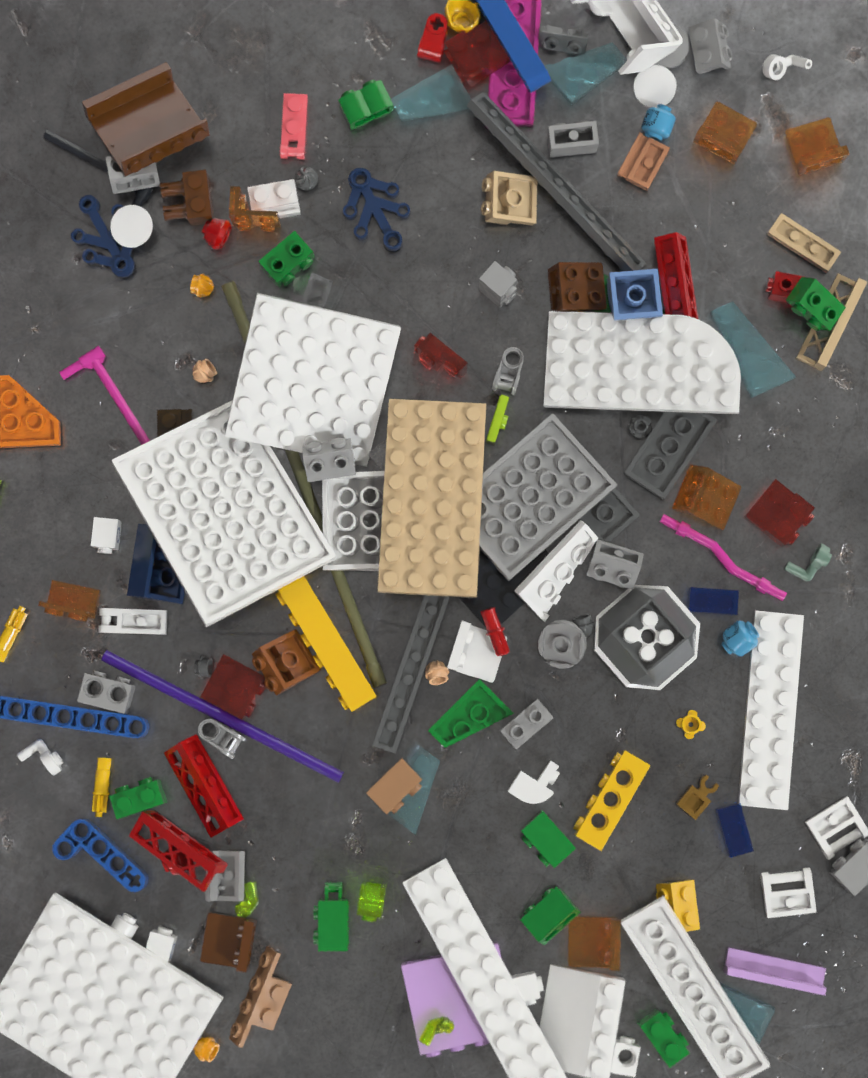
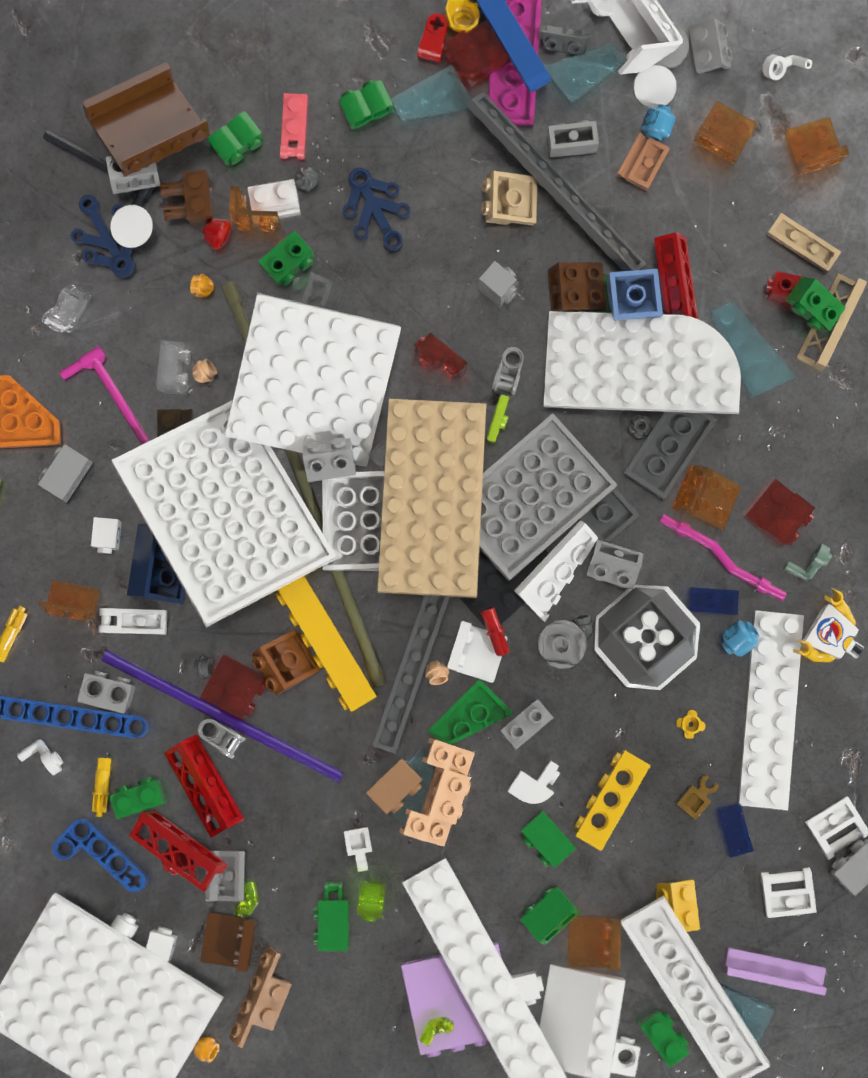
(64, 472): none -> light grey brick
(68, 310): none -> clear brick
(172, 367): none -> clear brick
(236, 138): none -> green brick
(358, 844): none -> white plate
(444, 794): none -> light nougat bracket
(831, 632): none -> torso

